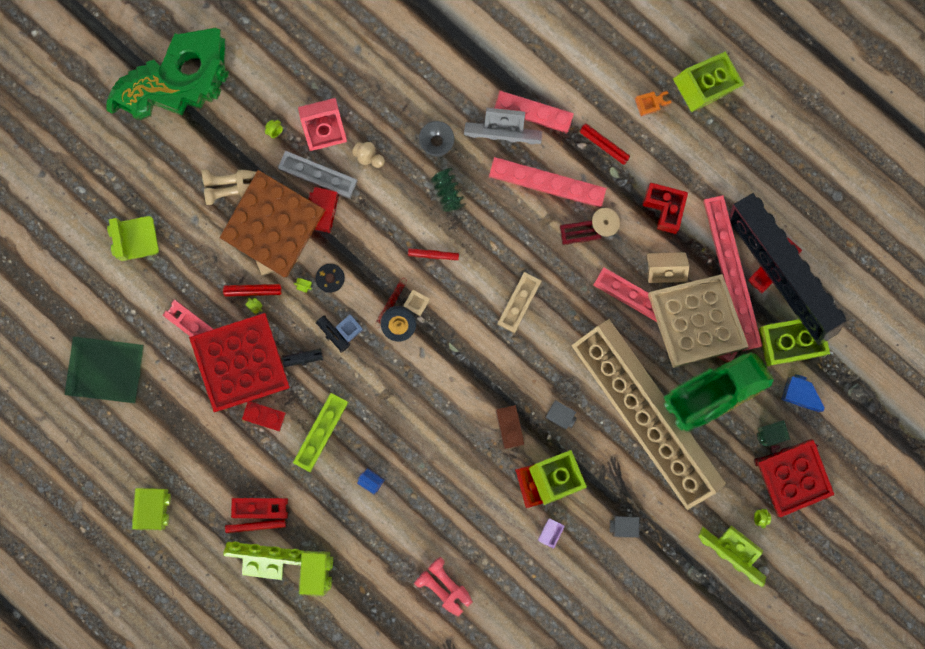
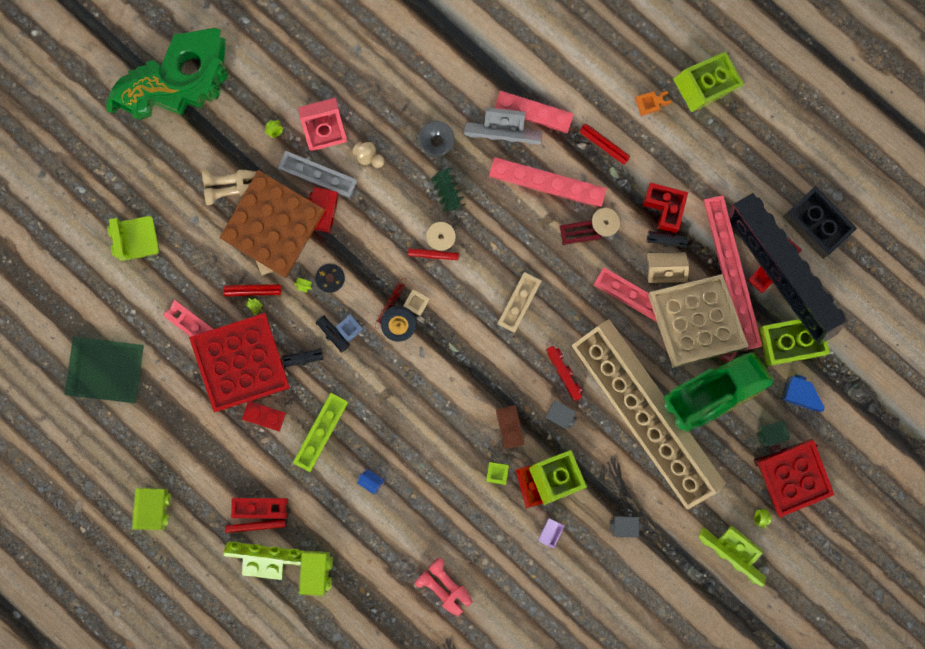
(440, 236): none -> tan piece
(497, 473): none -> lime plate
(564, 373): none -> red plate
(667, 239): none -> black pin
(819, 222): none -> black brick

